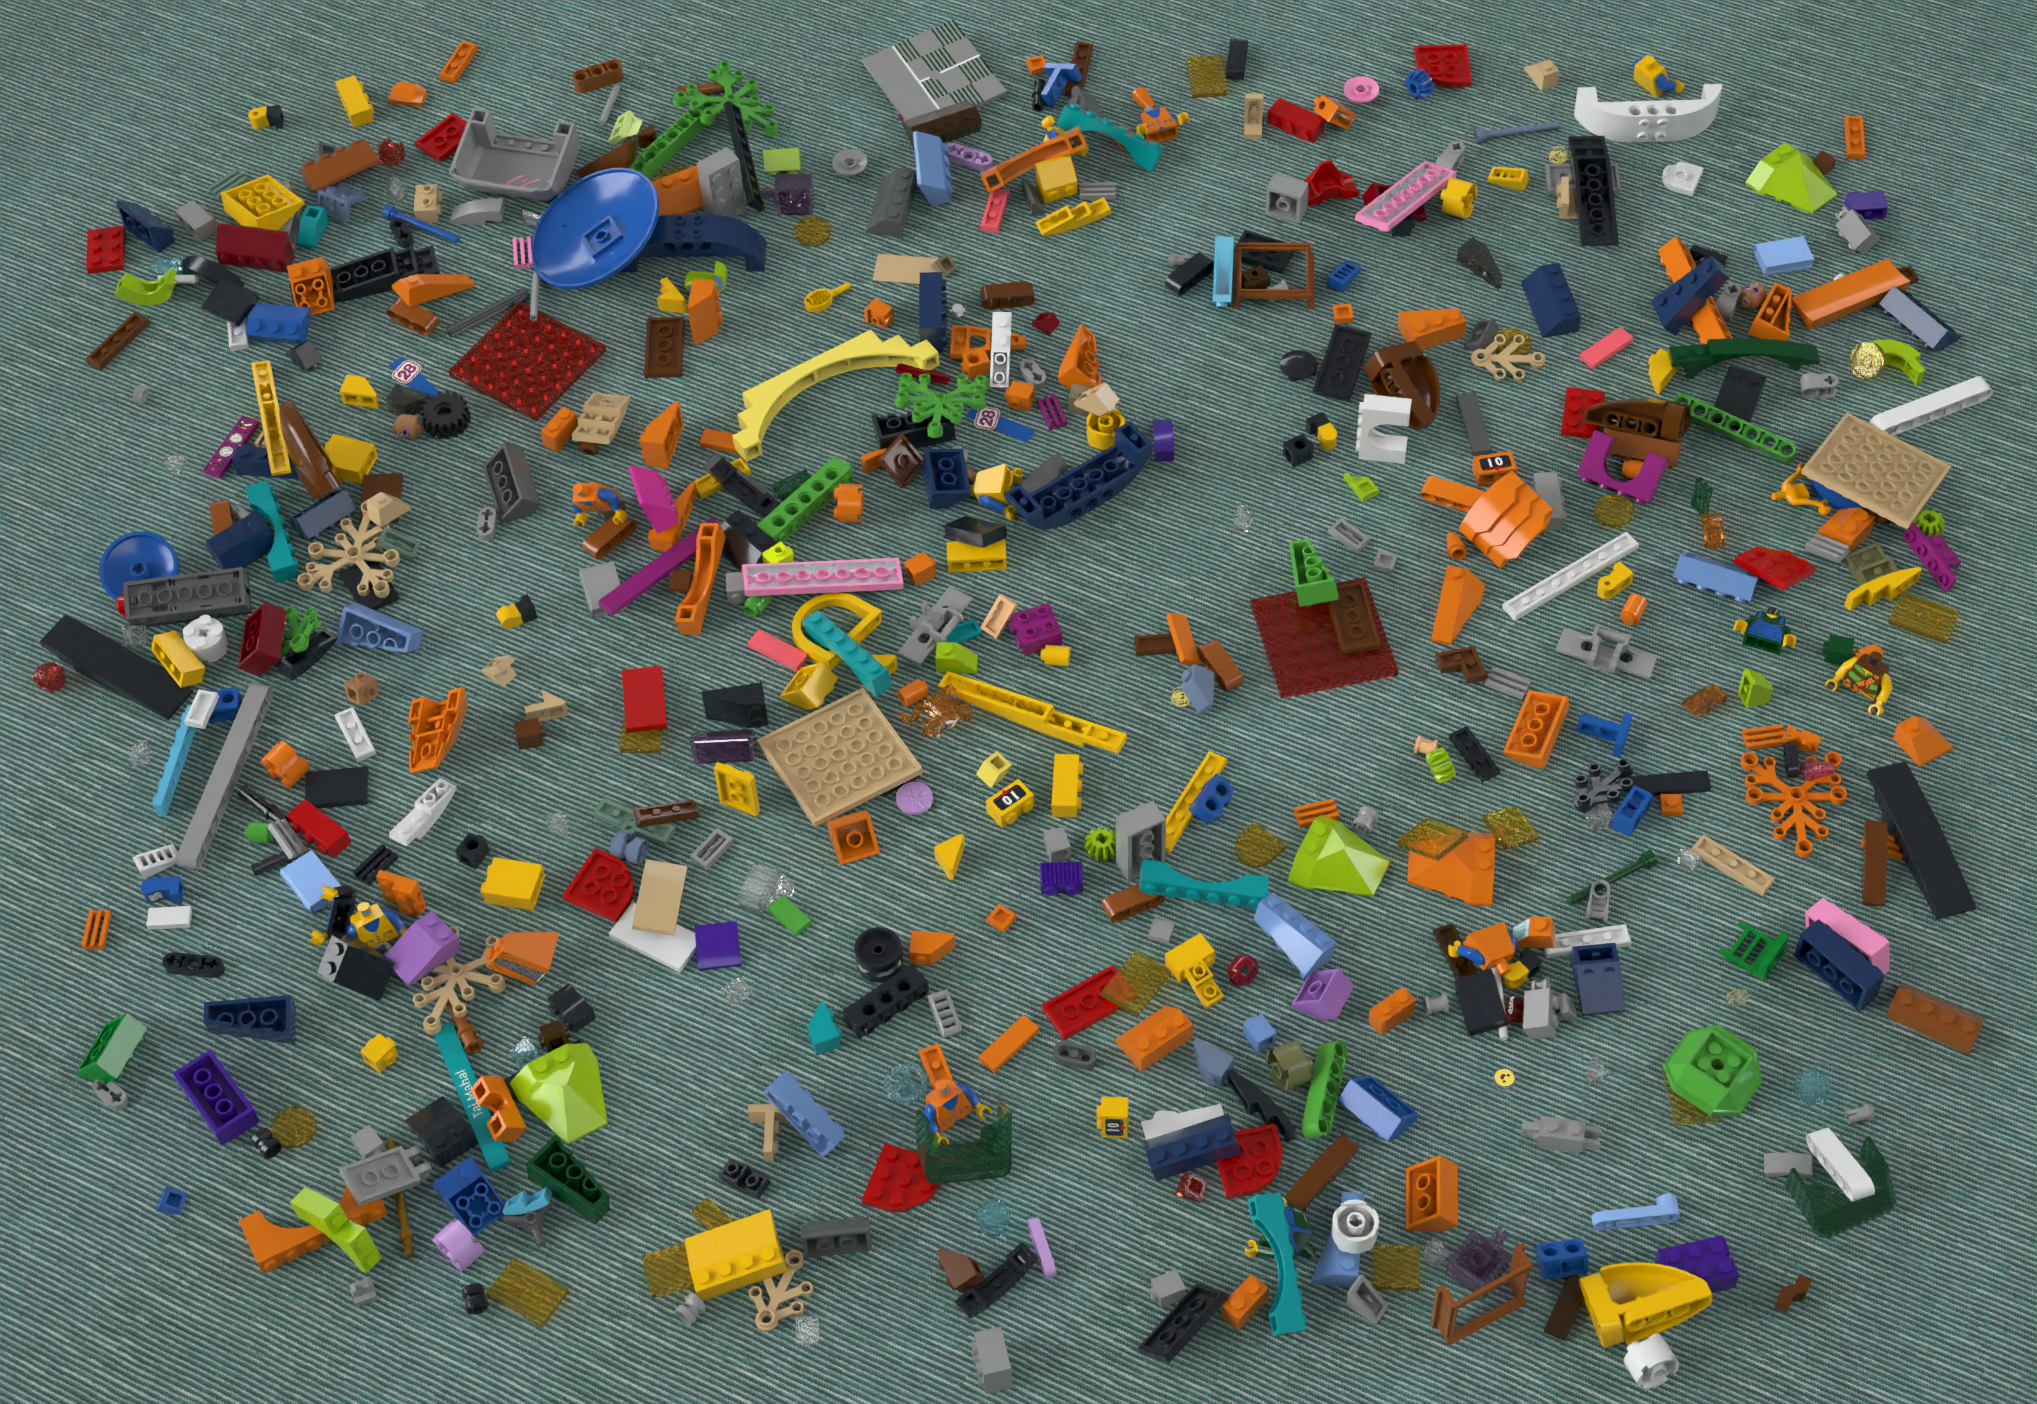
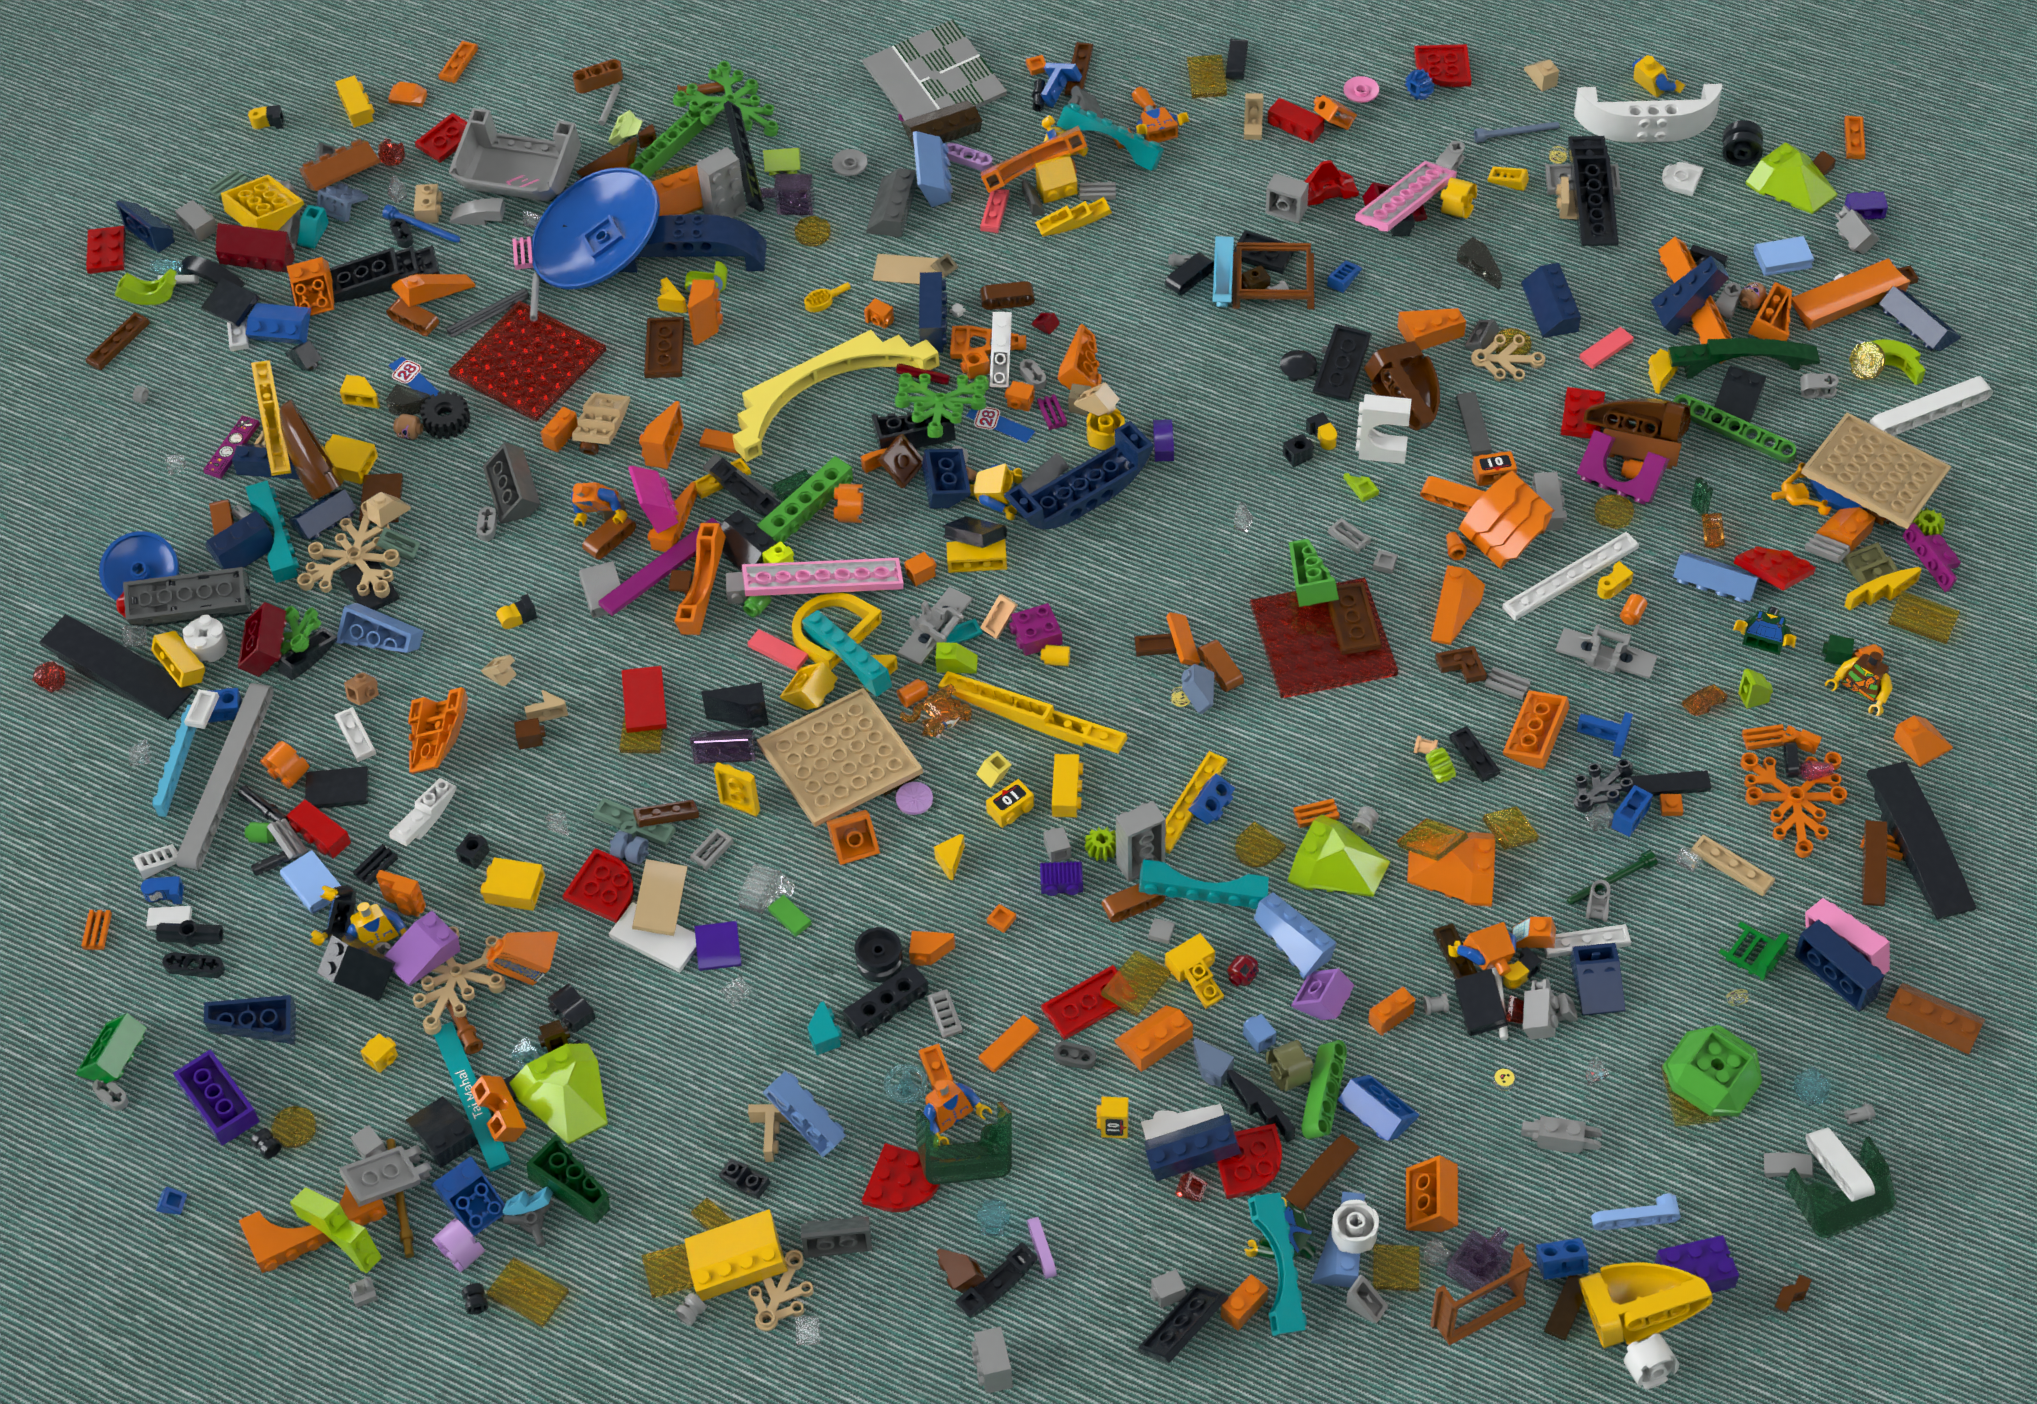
(198, 933): none -> black piece
(1342, 313): orange plate -> none
(1742, 143): none -> black wheel

